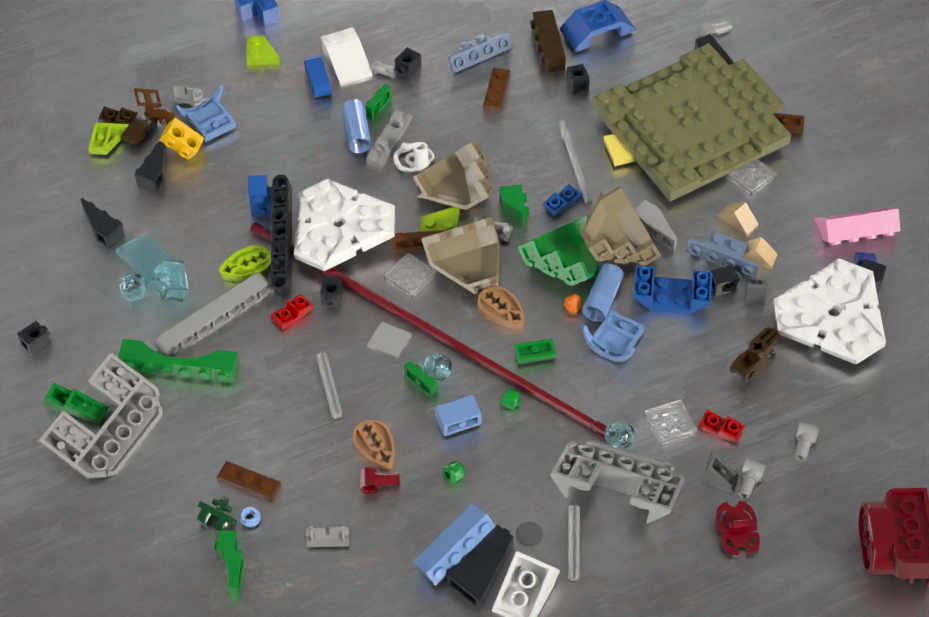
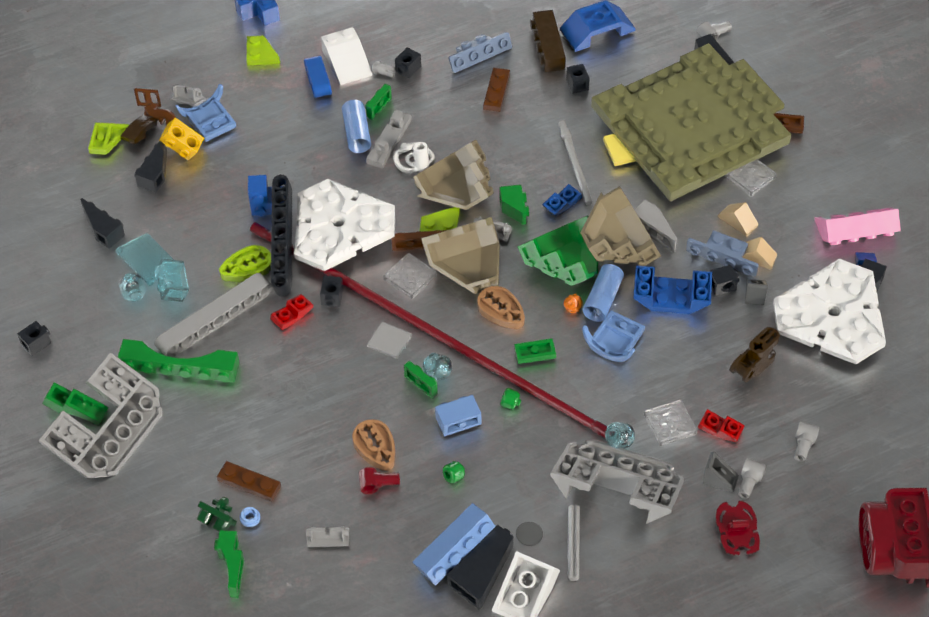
(114, 116): dark brown slope -> none
(329, 385): light grey axle -> none

